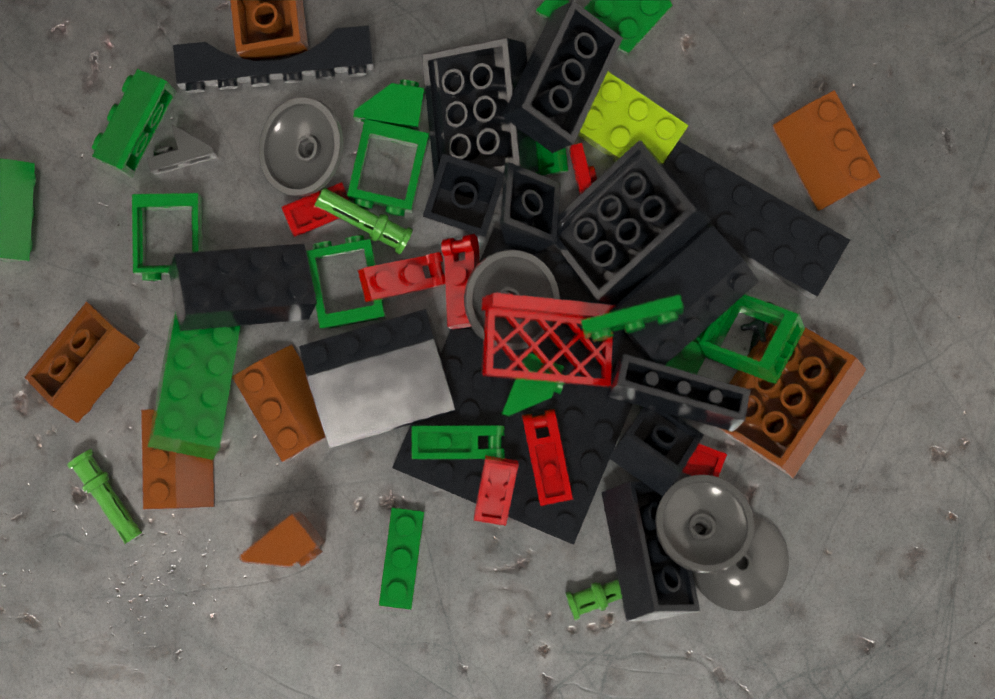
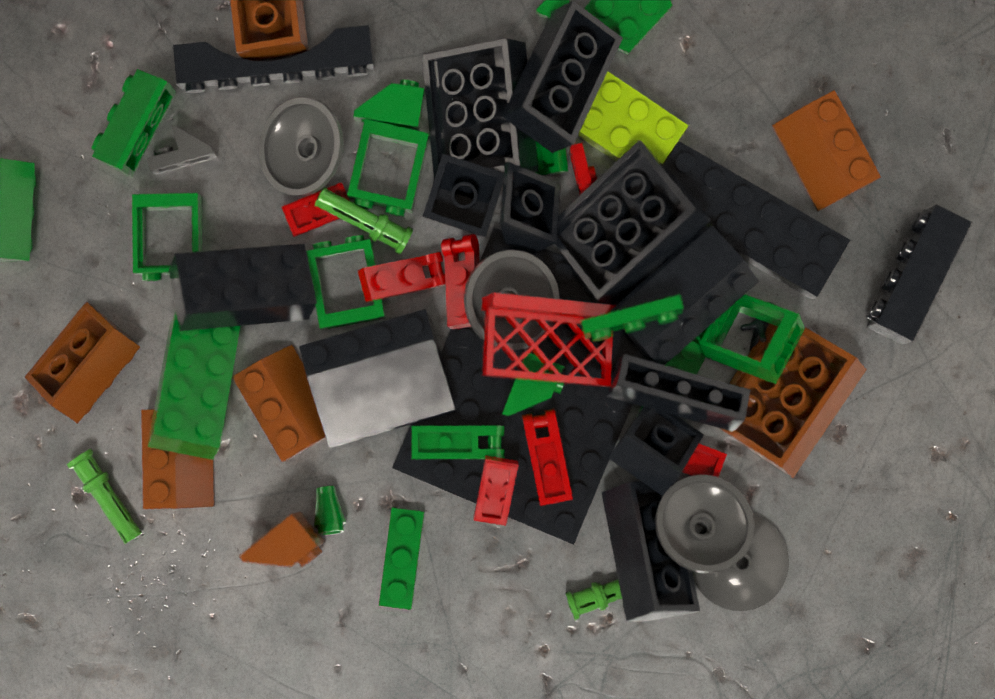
(328, 512): none -> green cone
(918, 275): none -> black brick

